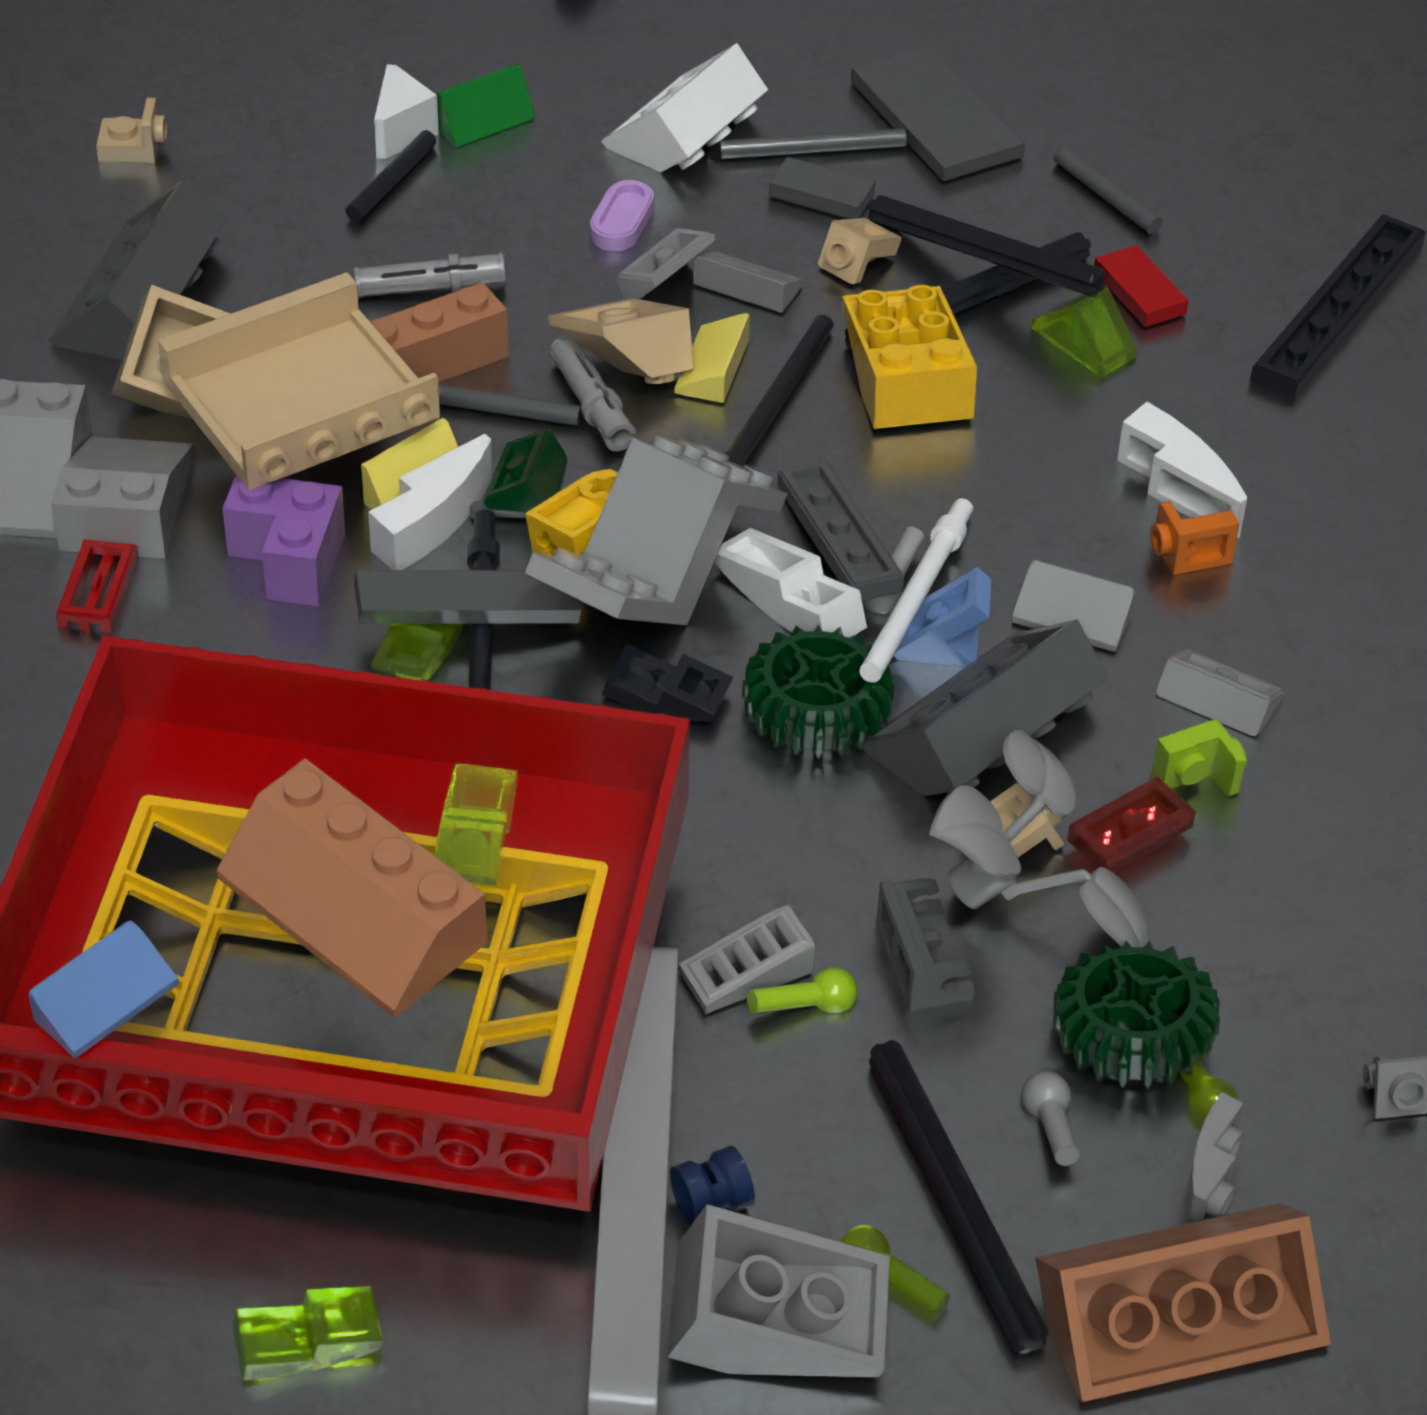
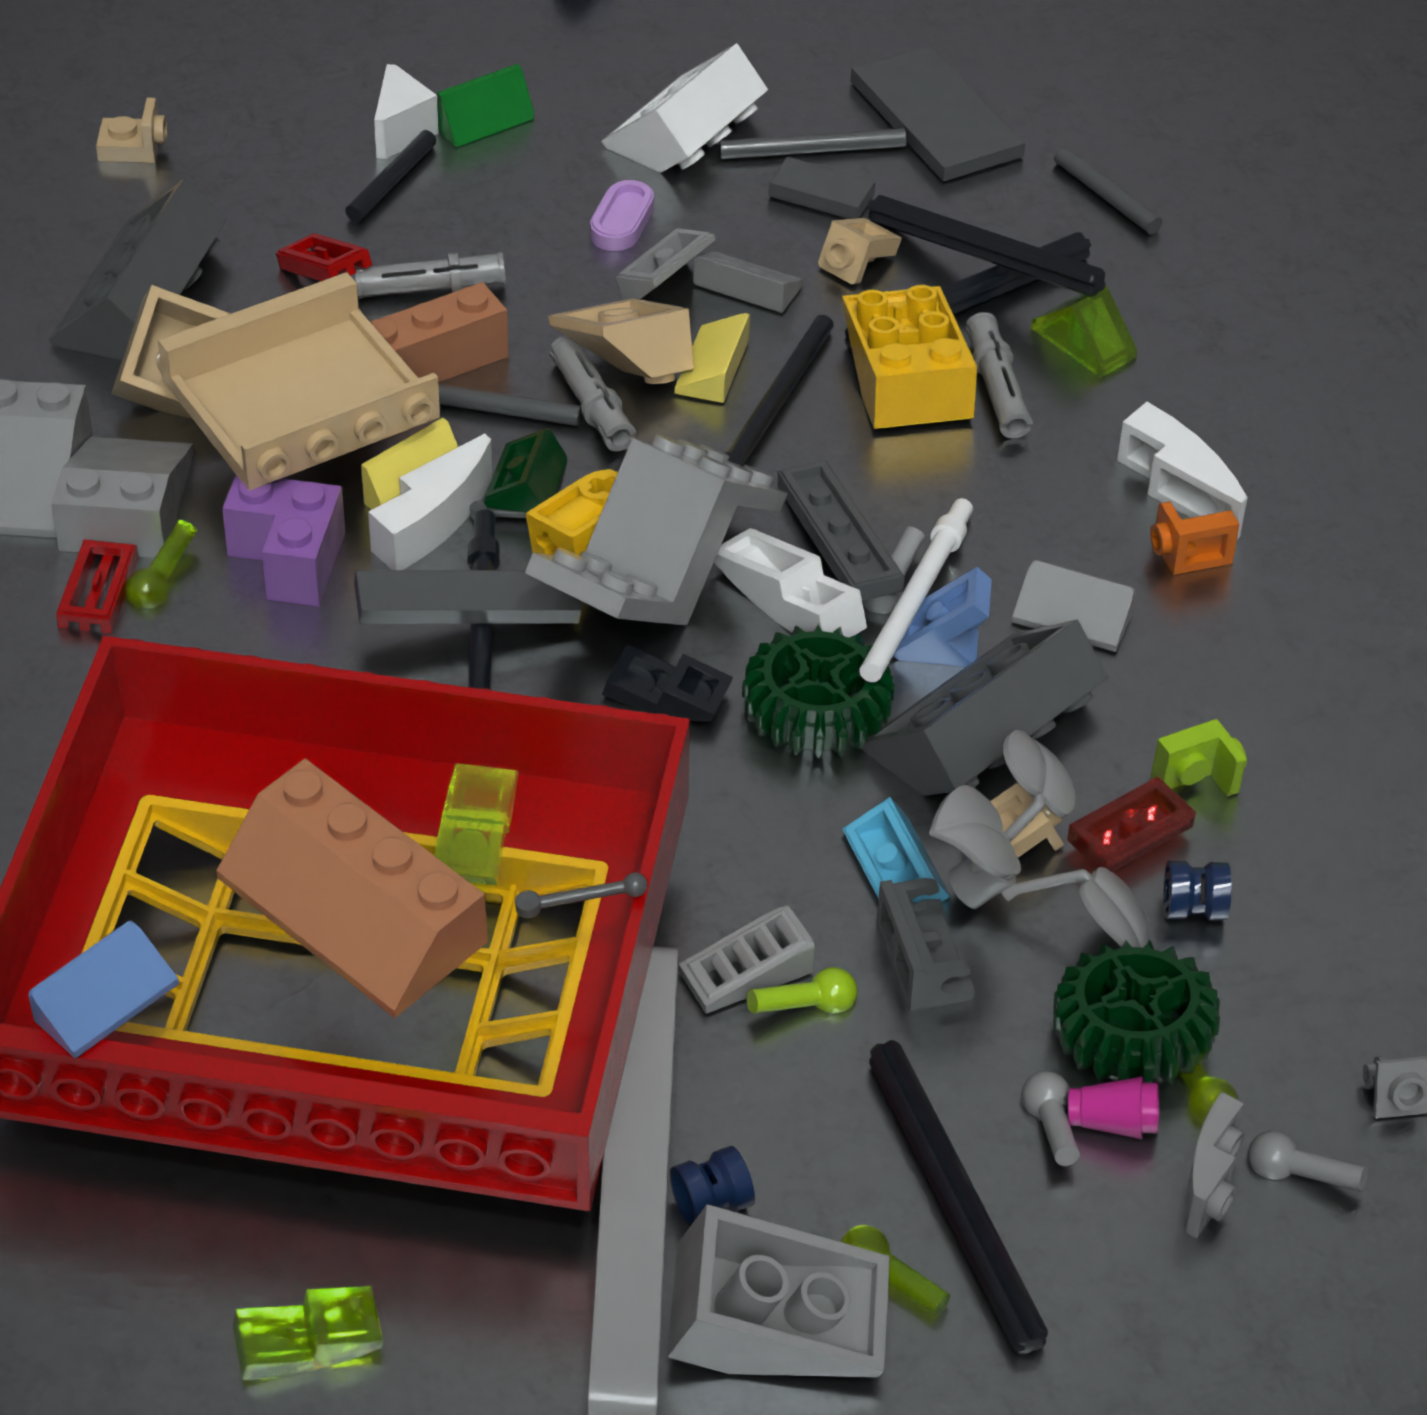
(149, 585): none -> clear neon green bar
(325, 260): none -> red tile
(415, 649): clear neon green slope -> none
(529, 903): none -> dark grey hinge
(891, 849): none -> medium azure slope
(994, 363): none -> light grey pin
(1116, 1107): none -> dark pink cone
(1142, 286): red tile -> none
(1184, 1300): nougat slope -> none
(1197, 890): none -> dark blue wheel
(1219, 691): light grey slope -> none
(1277, 1157): none -> light grey bar
(1337, 306): black tile -> none

